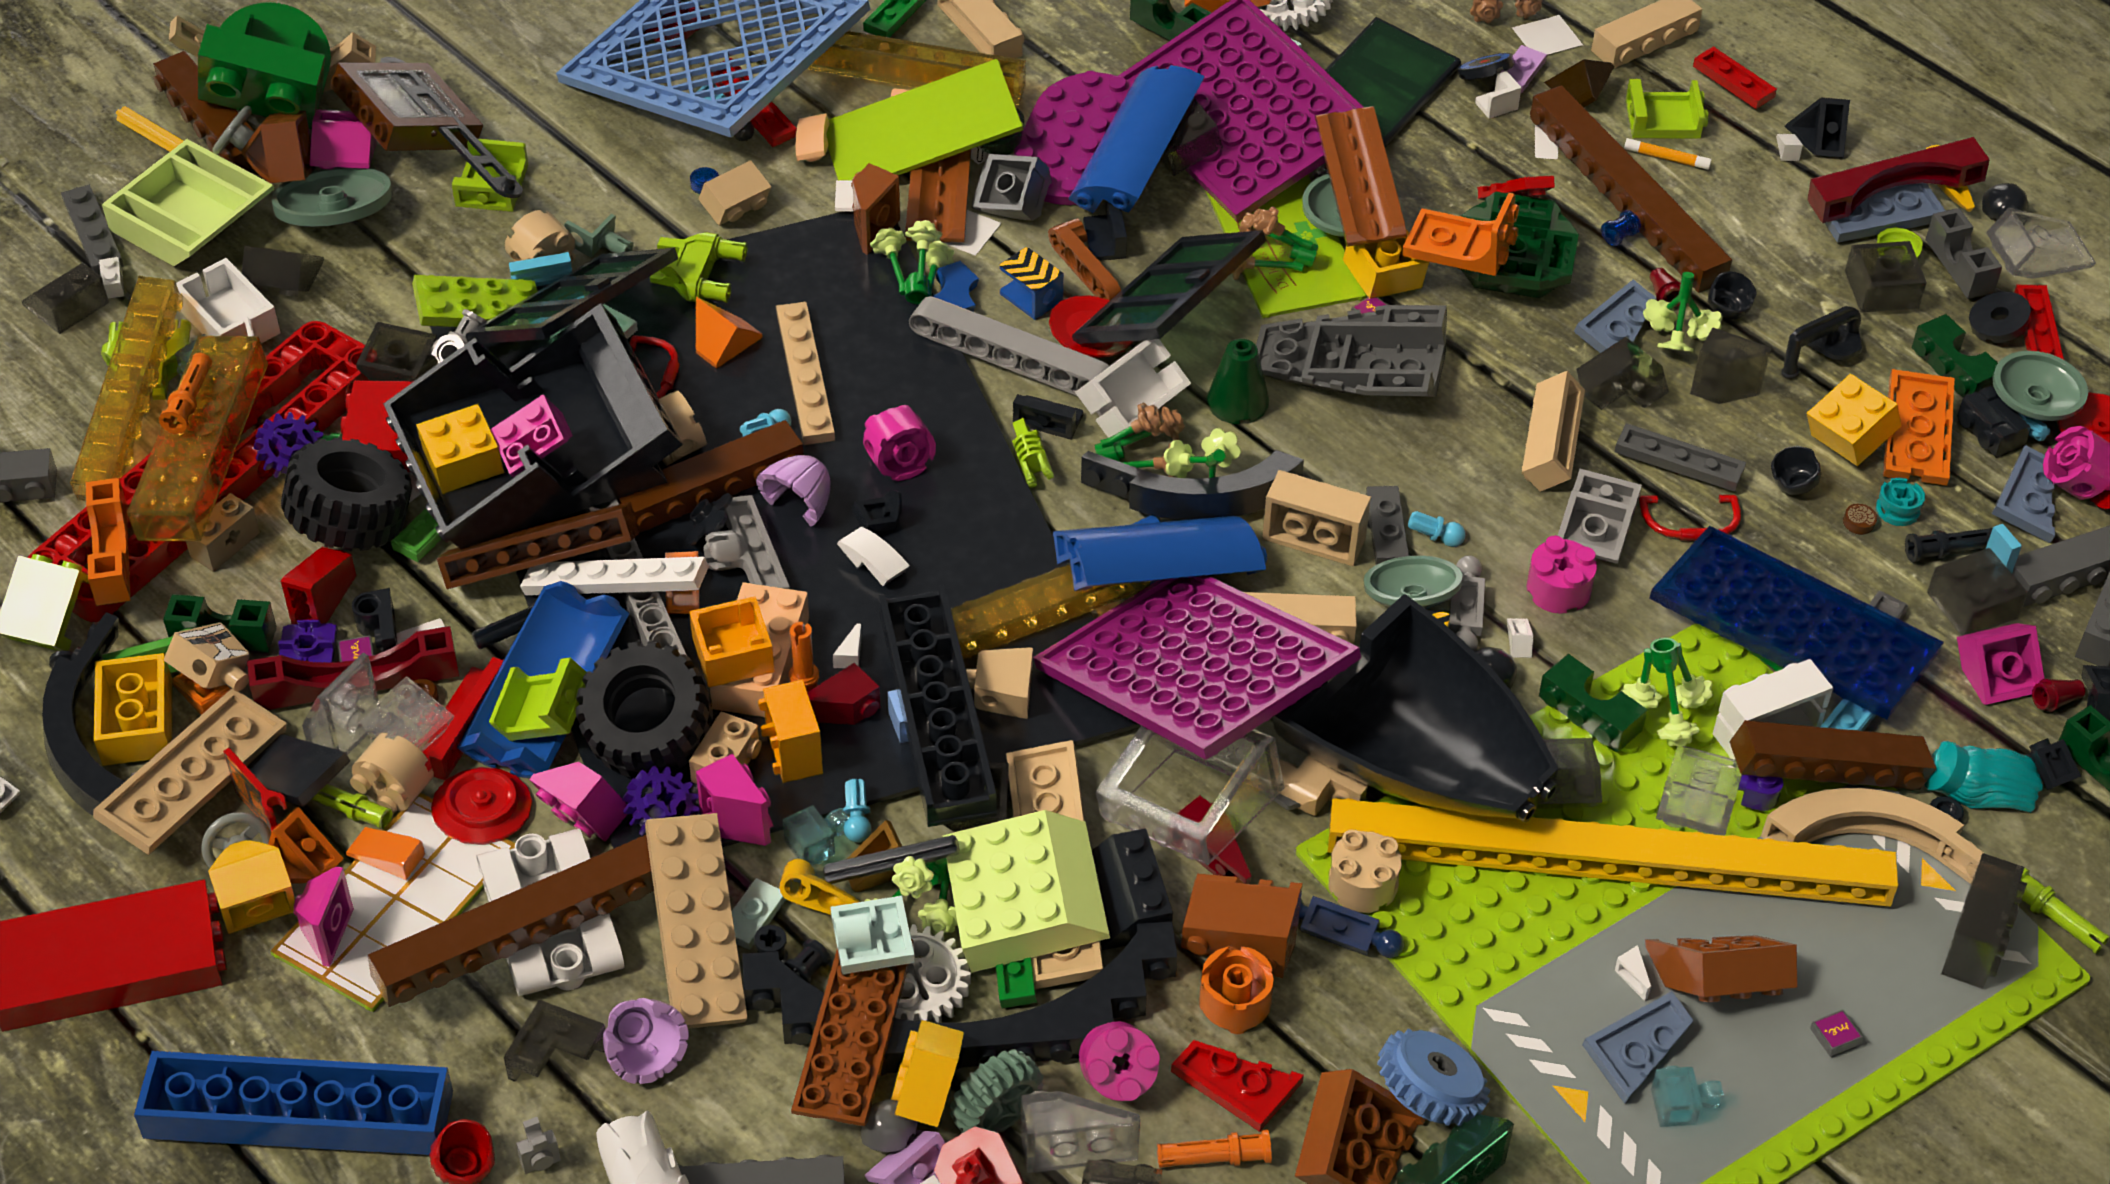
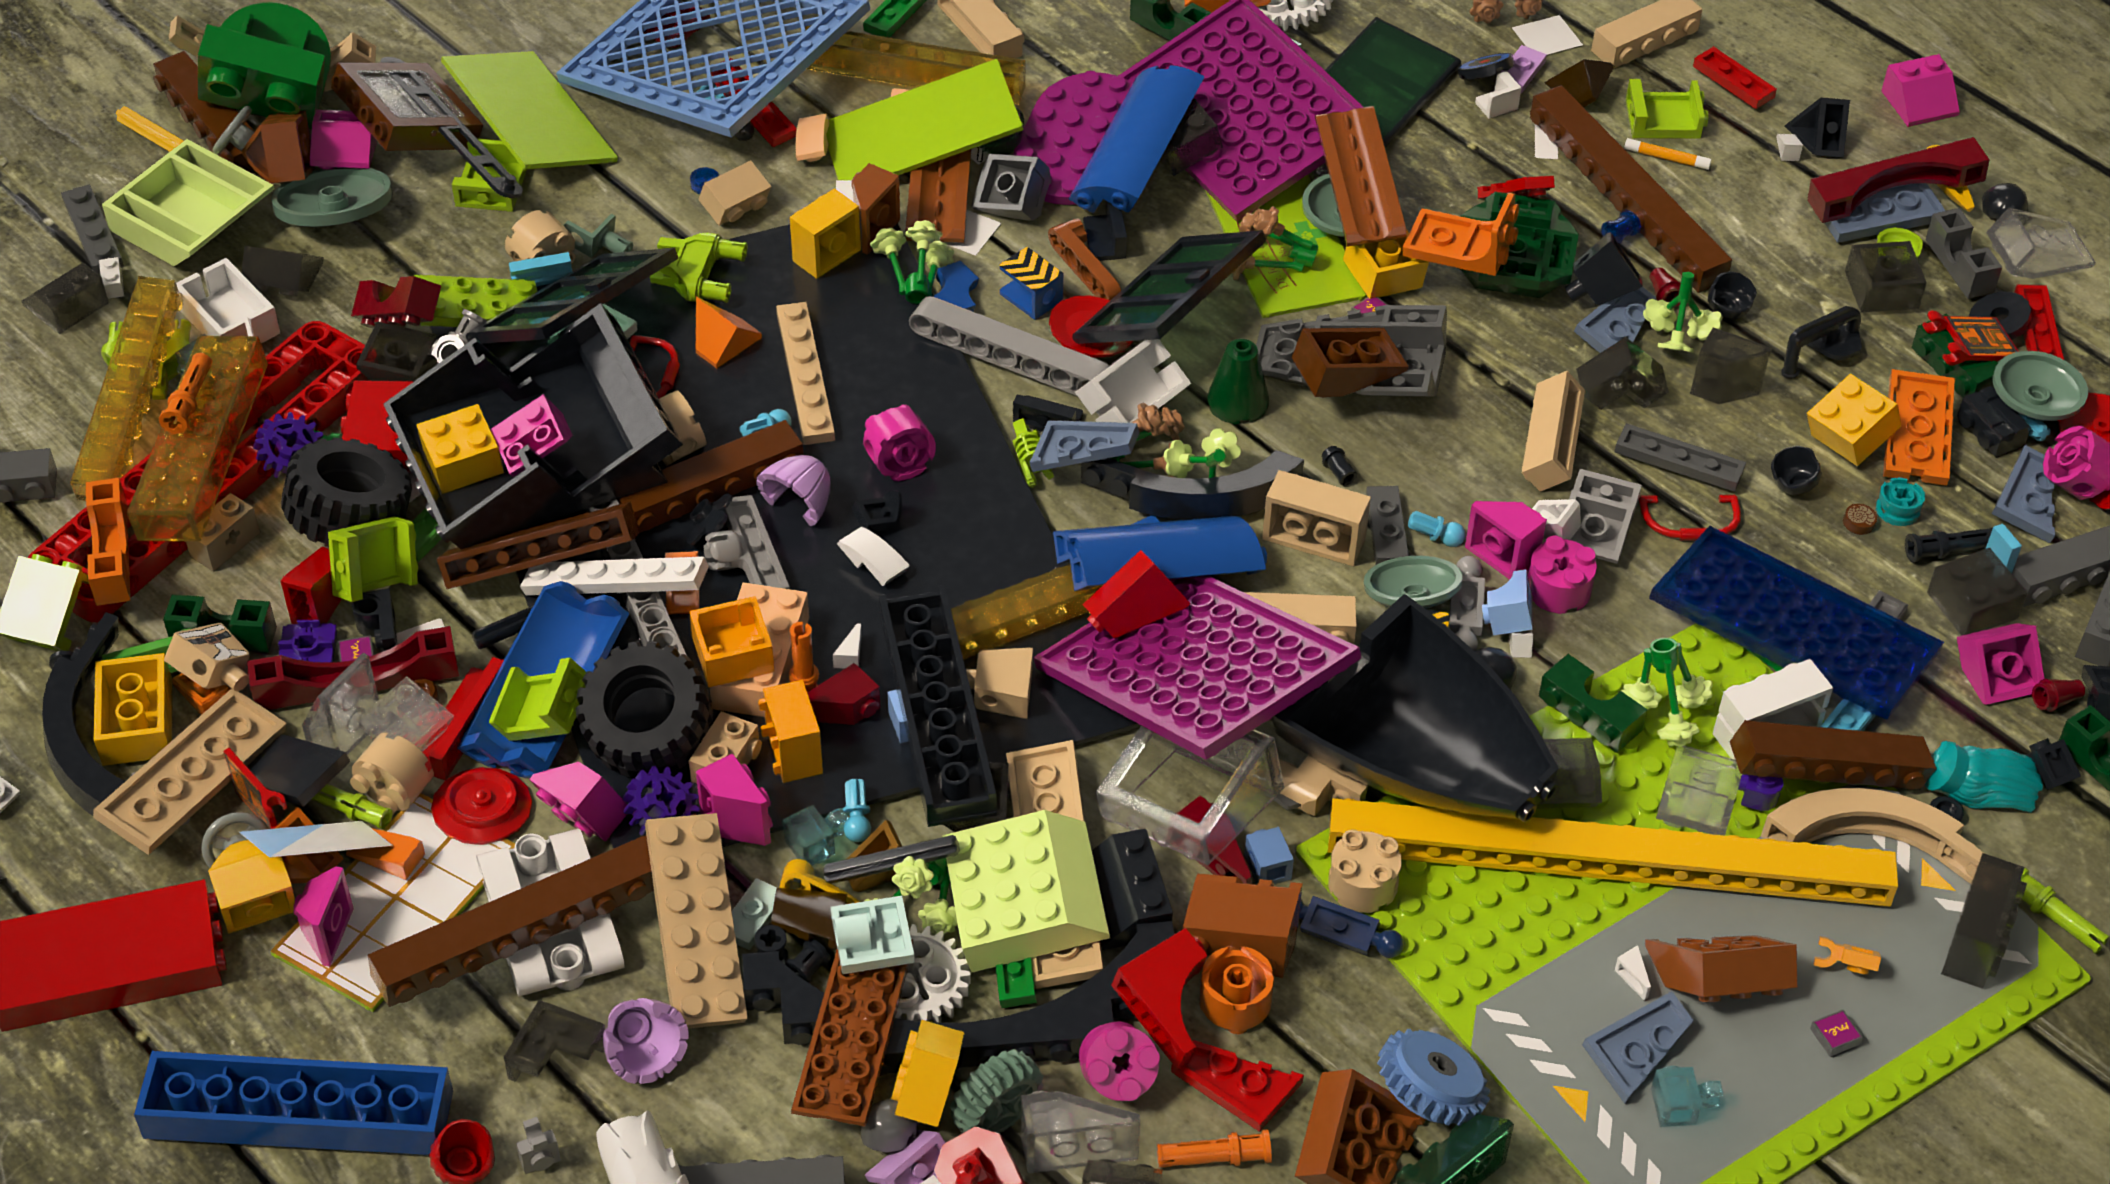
(315, 839): none -> sticker
(372, 557): none -> lime panel
(407, 303): none -> dark red arch
(529, 110): none -> lime piece
(806, 913): none -> dark brown slope
(825, 233): none -> yellow brick
(1080, 442): none -> sand blue wing
(1134, 598): none -> red slope
(1154, 988): none -> red arch
(1268, 855): none -> medium blue brick
(1335, 460): none -> black pin
(1346, 359): none -> reddish brown slope
(1504, 534): none -> dark pink slope
(1510, 606): none -> light blue arch
(1561, 515): none -> white slope
(1604, 273): none -> black torso
(1857, 958): none -> light orange plate
(1921, 90): none -> dark pink slope
(1973, 336): none -> flag

